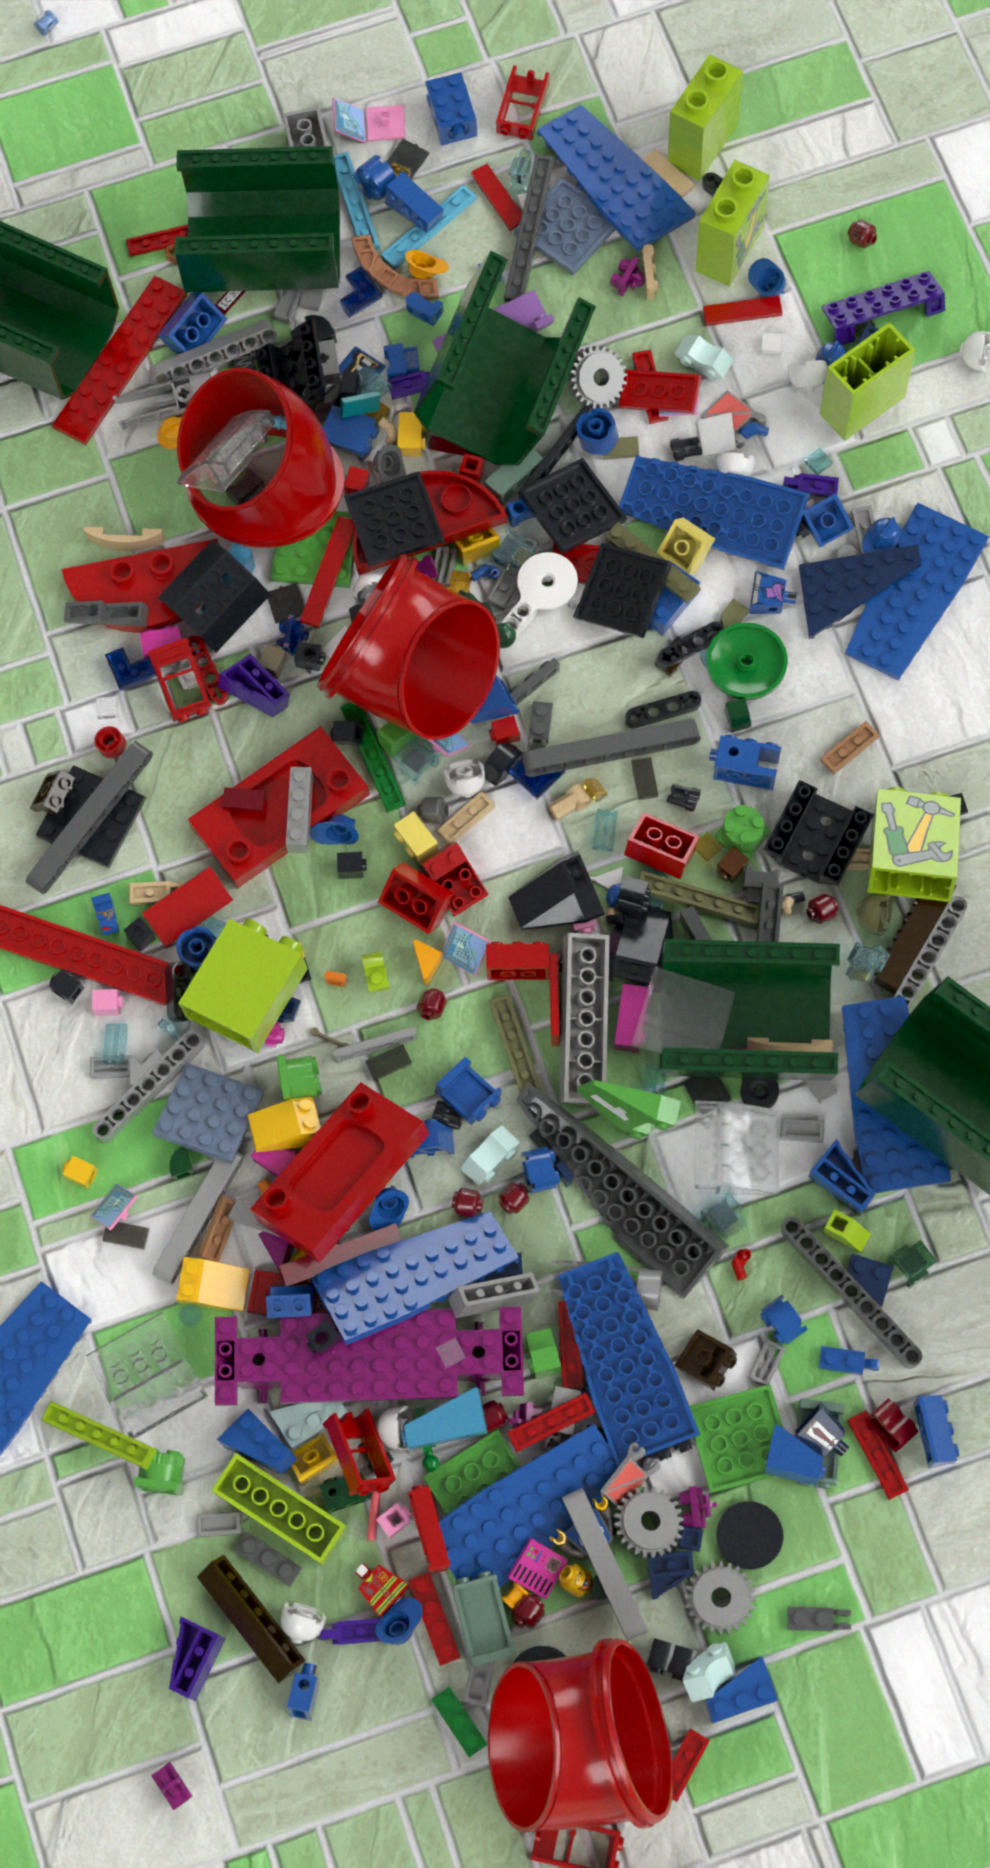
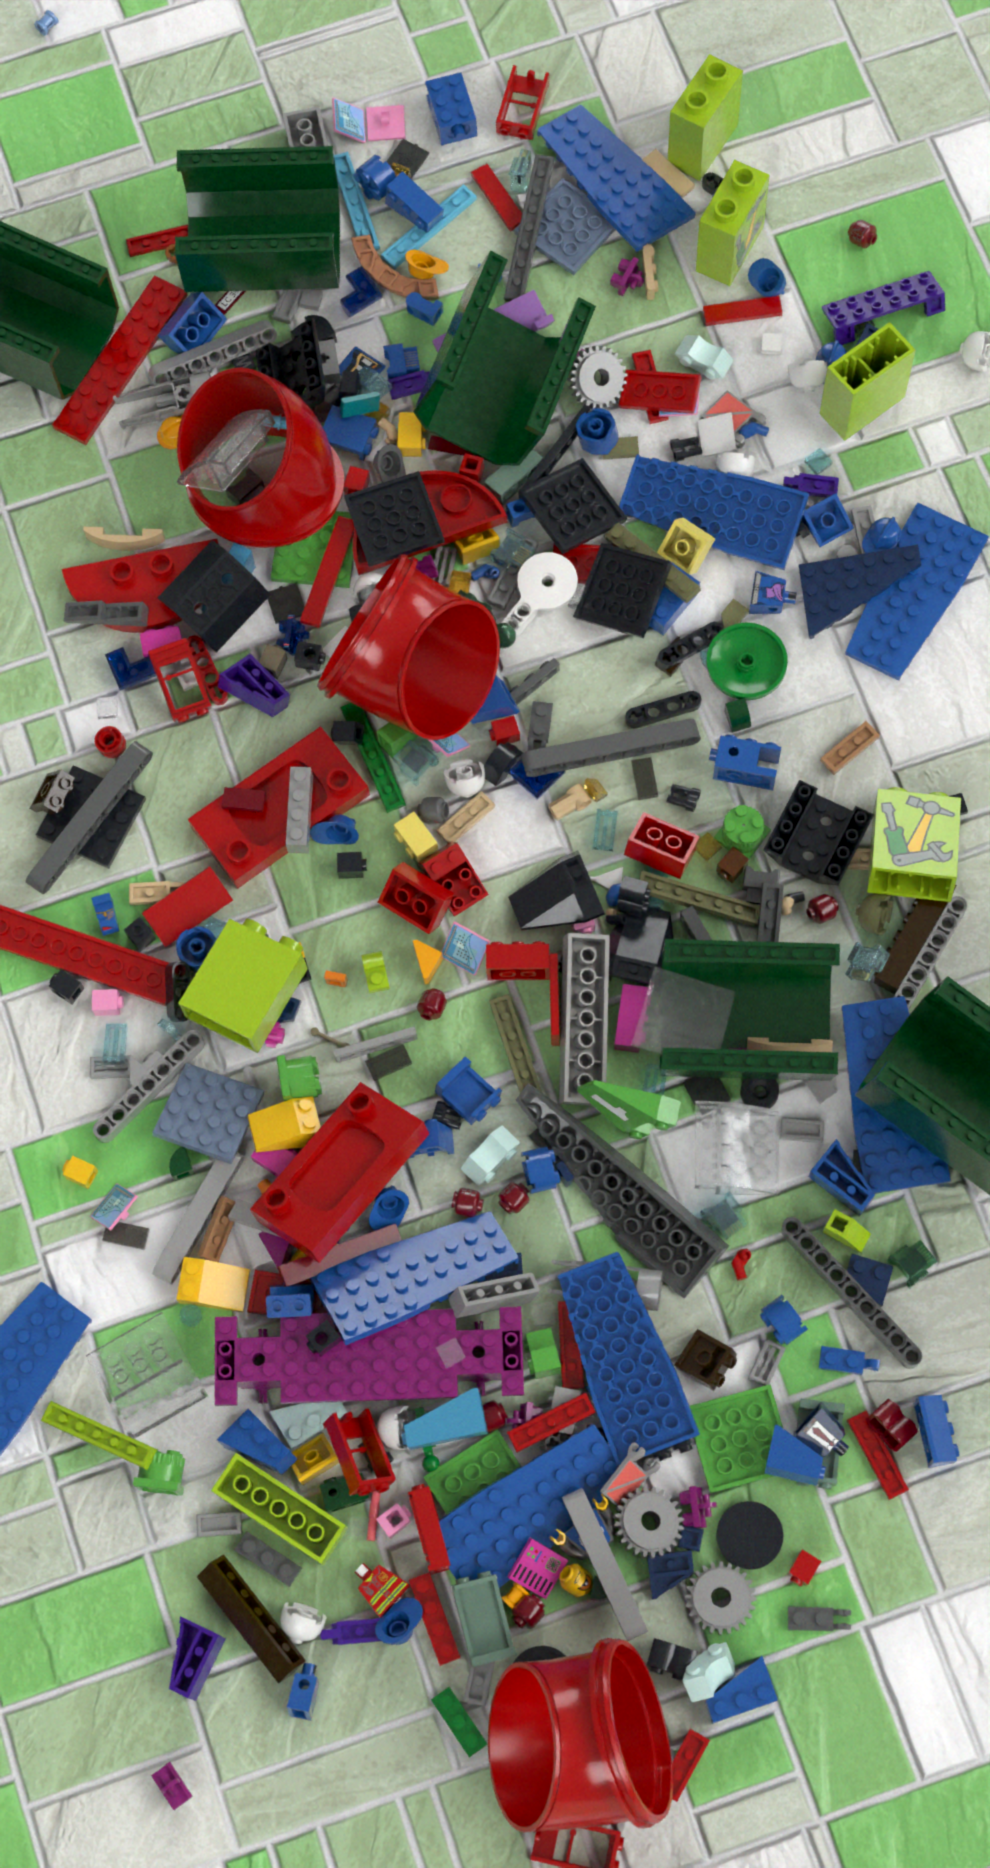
(803, 1568): none -> red brick

